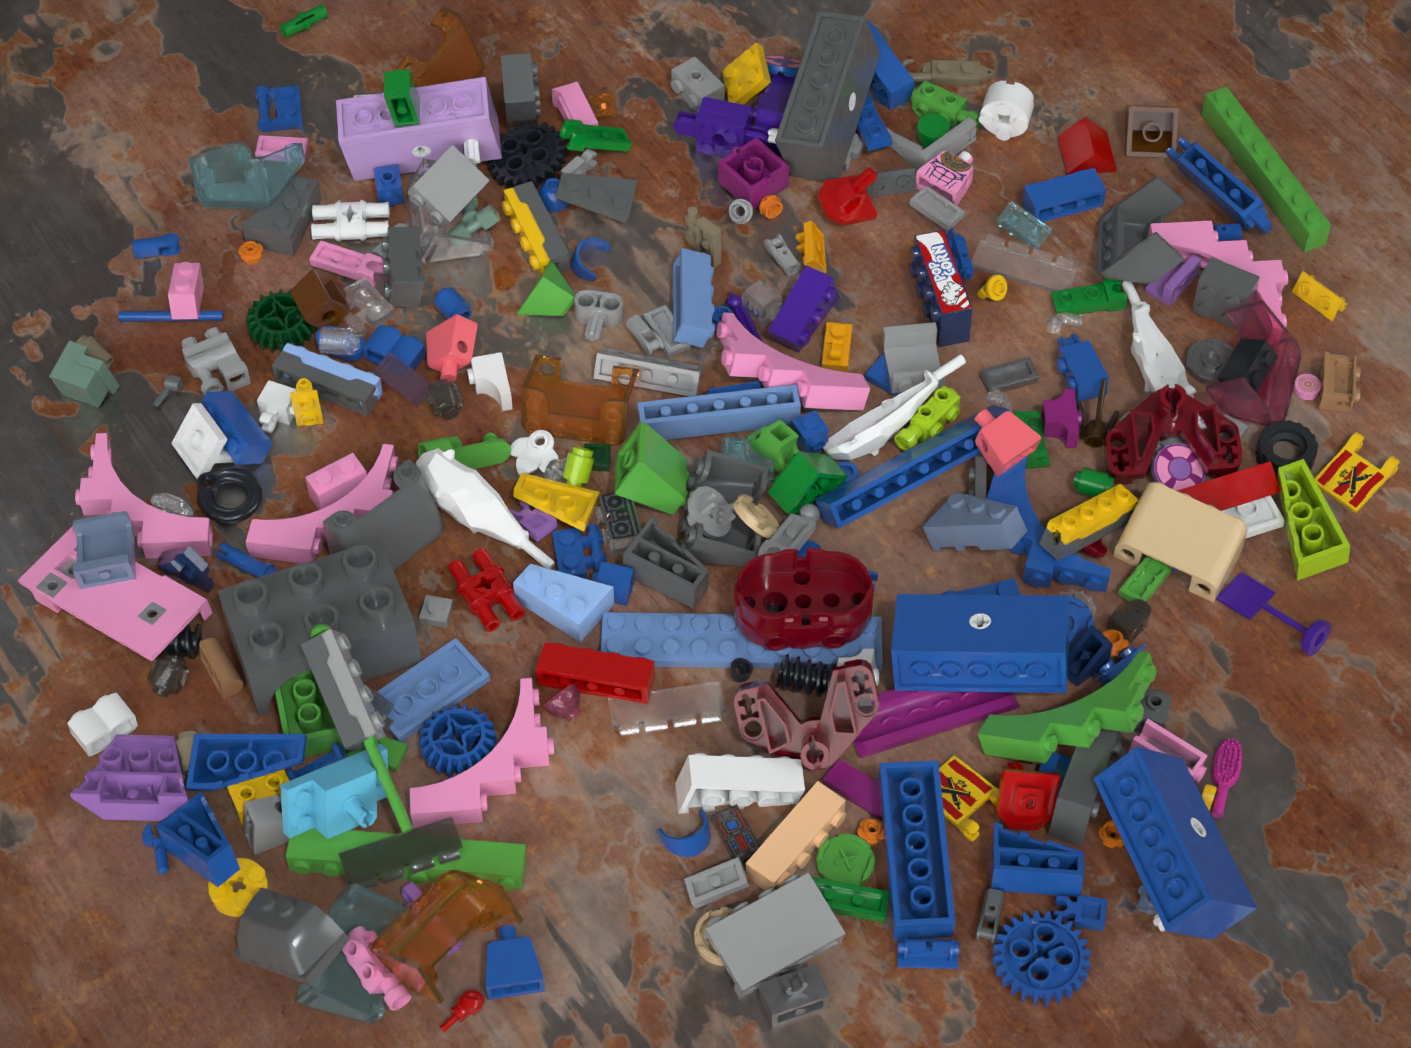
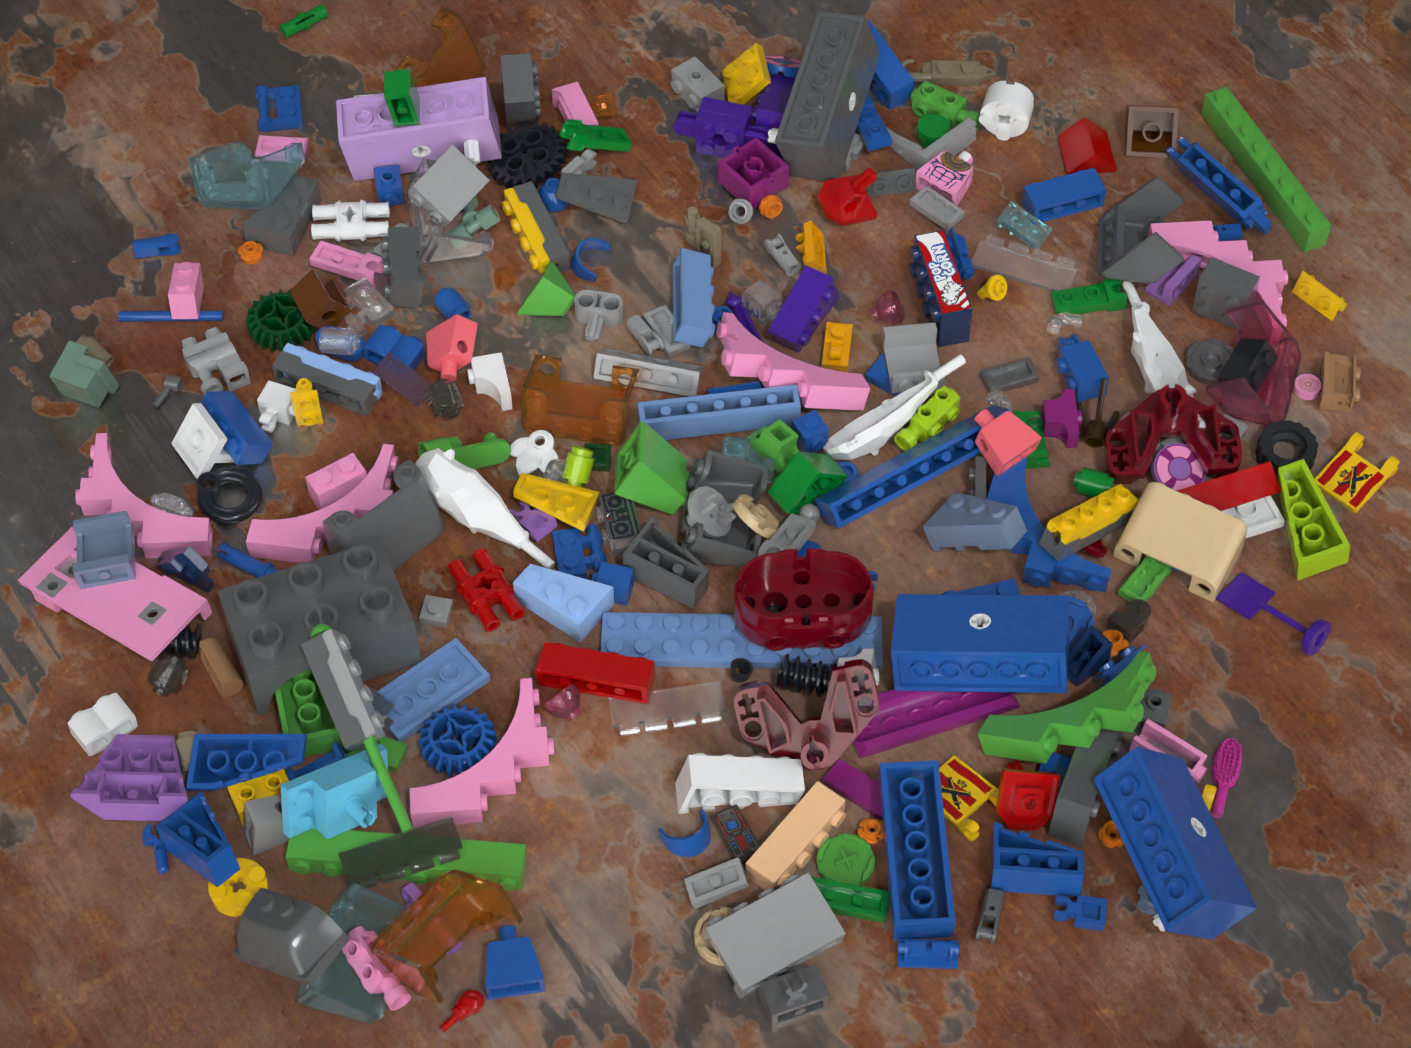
(889, 309): none -> clear pink brick
(1058, 978): blue gear -> none

